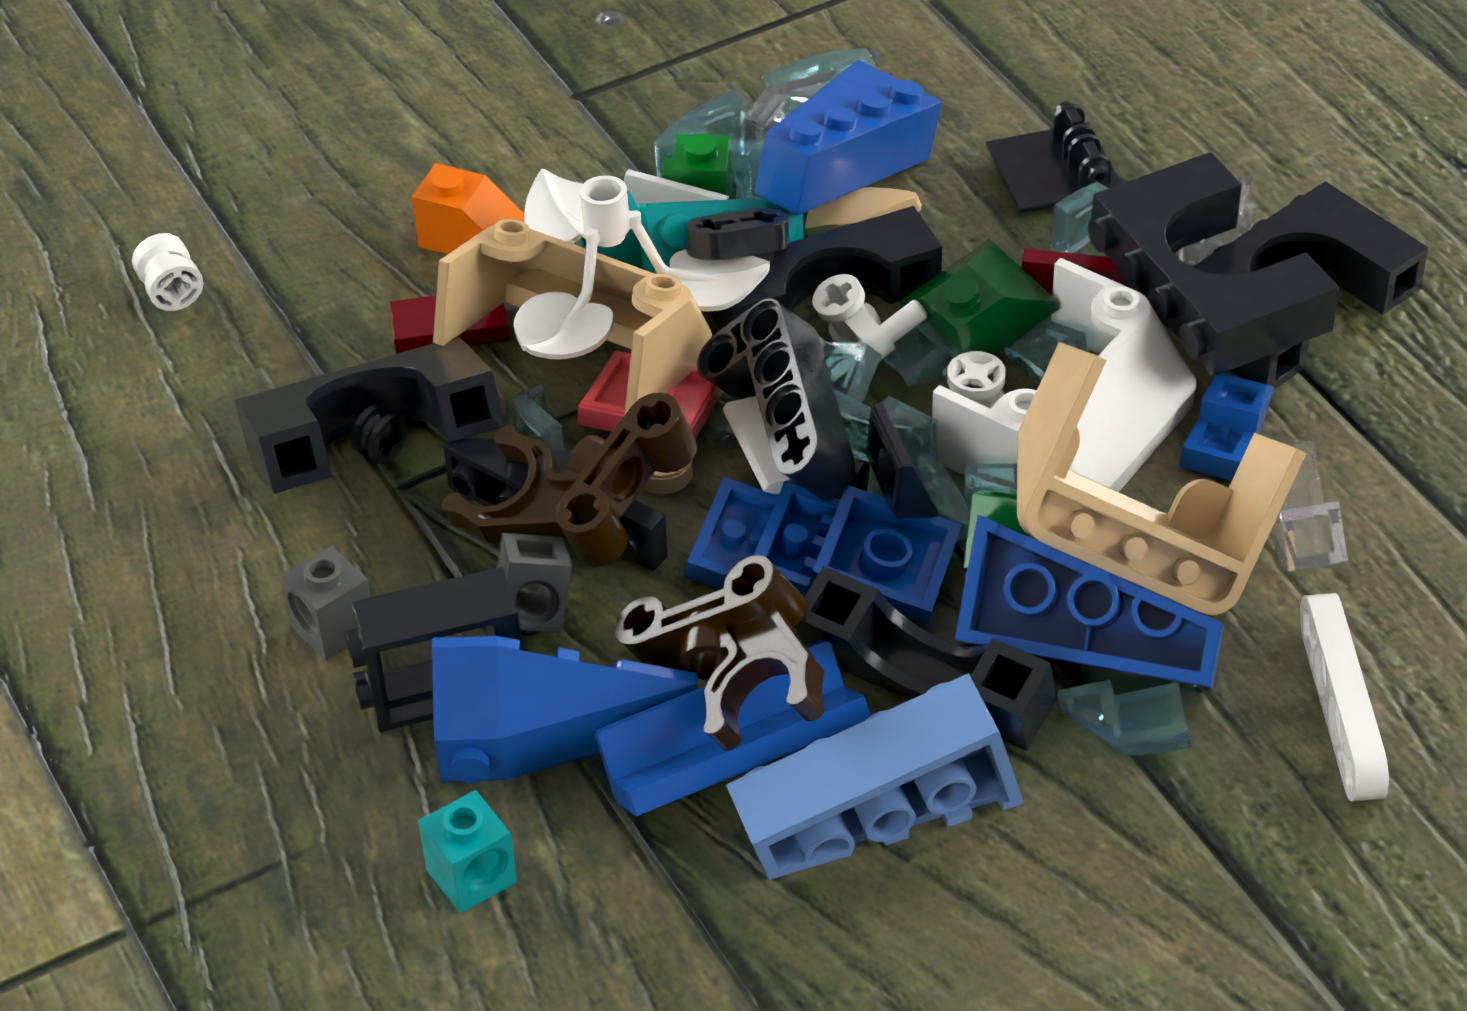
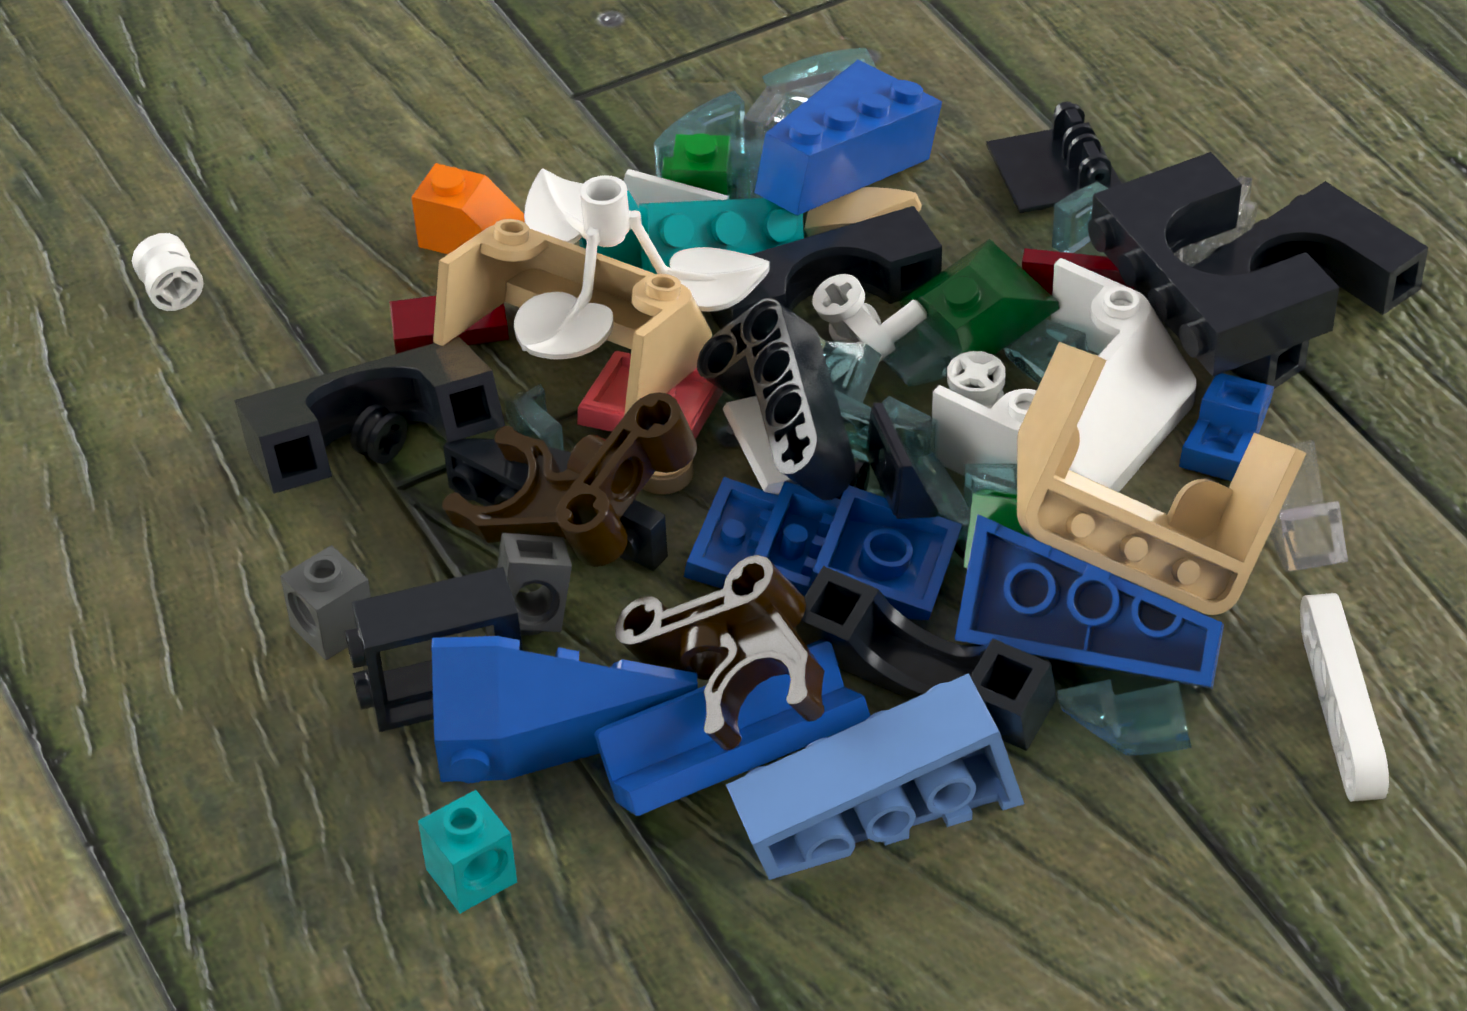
(737, 234): black beam -> none

